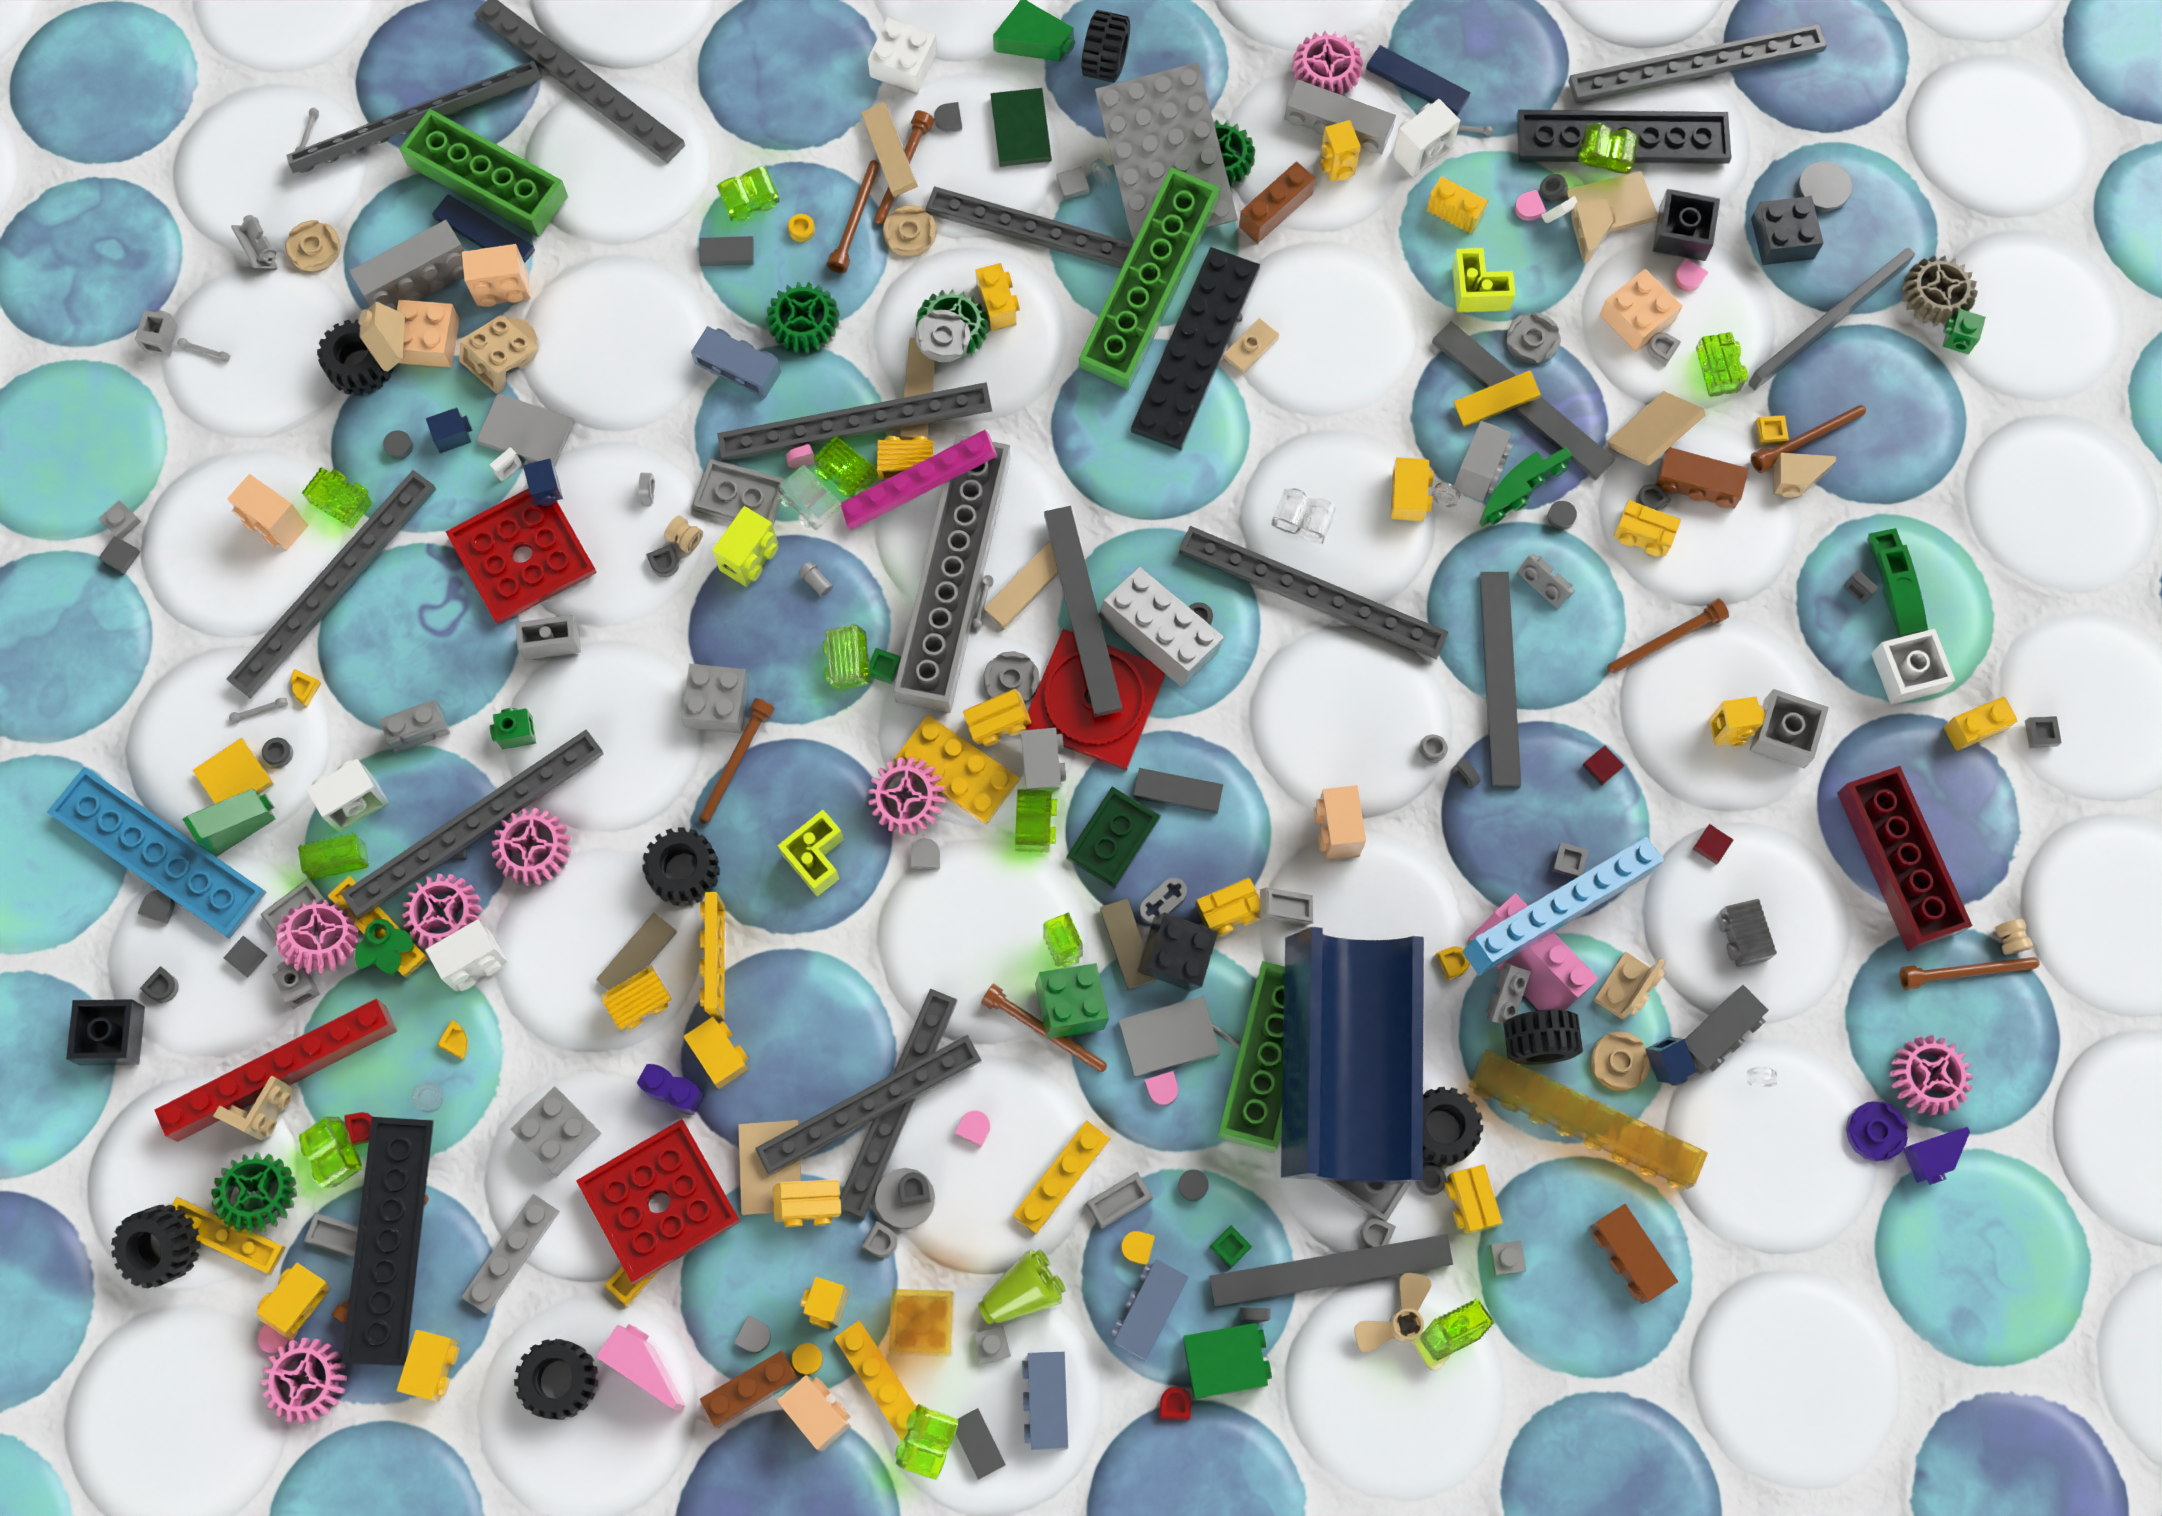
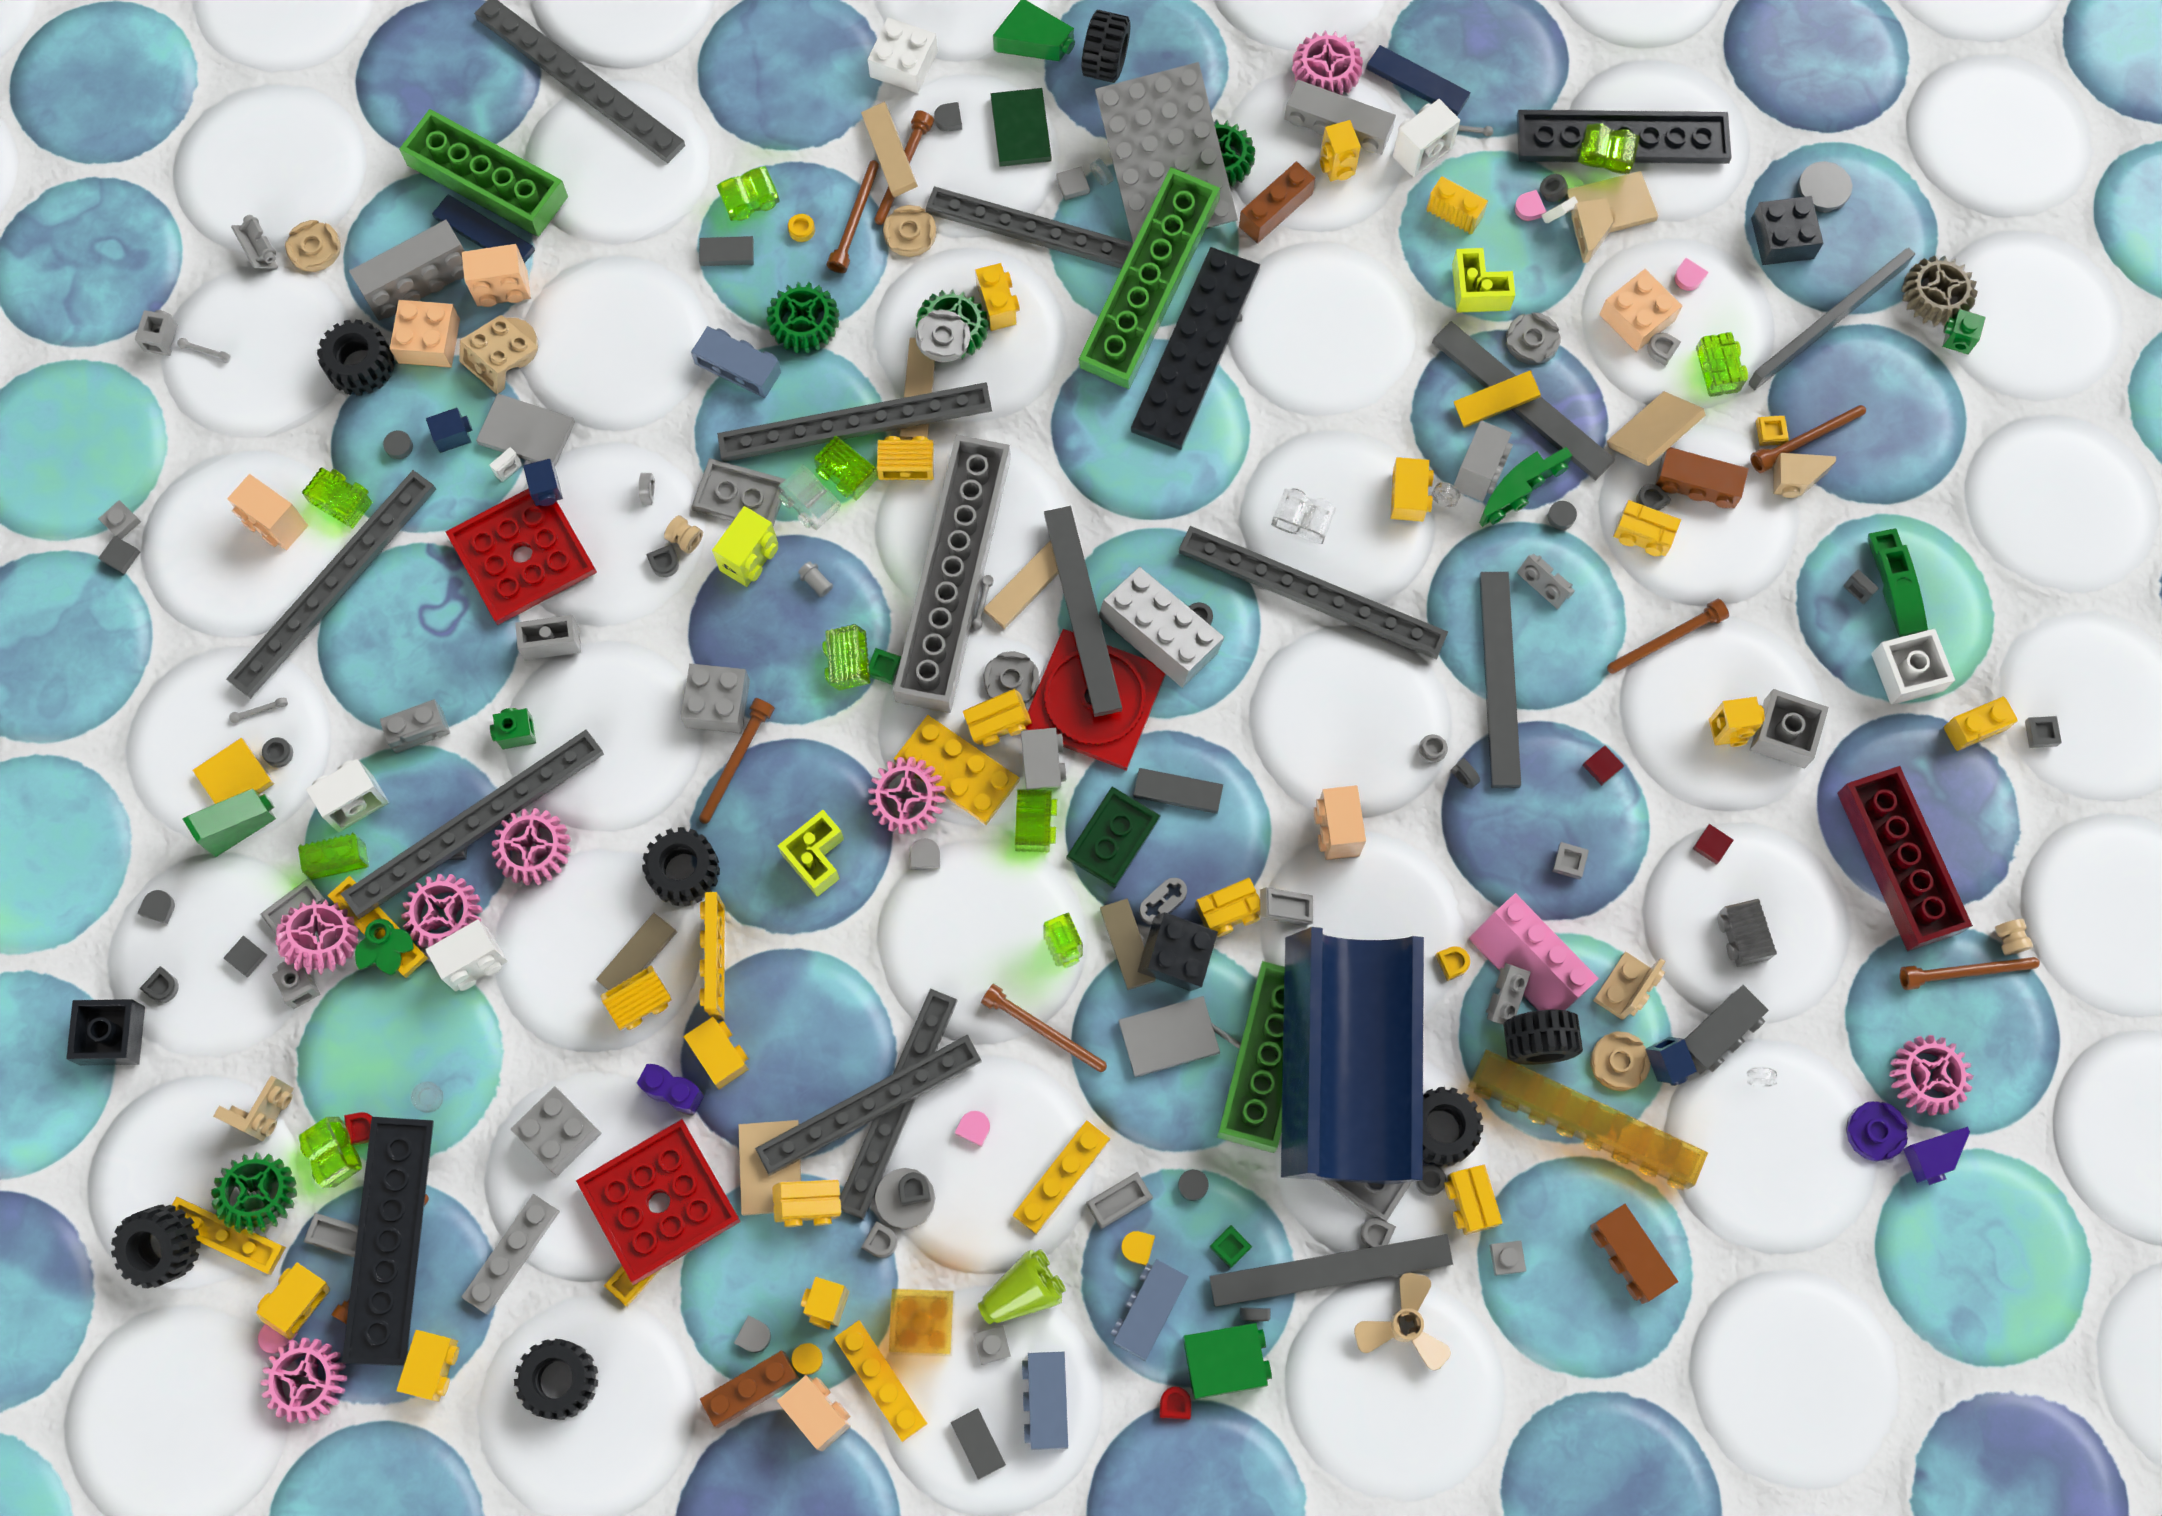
(157, 852): dark azure plate -> none
(287, 1063): red brick -> none
(304, 687): yellow tile -> none
(313, 113): light grey hinge -> none
(383, 334): tan slope -> none
(405, 120): dark grey plate -> none
(454, 1040): yellow tile -> none
(639, 1362): bright pink slope -> none
(800, 456): bright pink tile -> none
(918, 479): dark pink plate -> none
(926, 1441): clear neon green brick -> none
(1071, 1001): green brick -> none
(1162, 1088): bright pink tile -> none
(1251, 346): tan plate -> none
(1456, 1329): clear neon green brick -> none
(1562, 906): brick -> none
(1686, 224): black brick -> none
(1697, 63): plate -> none

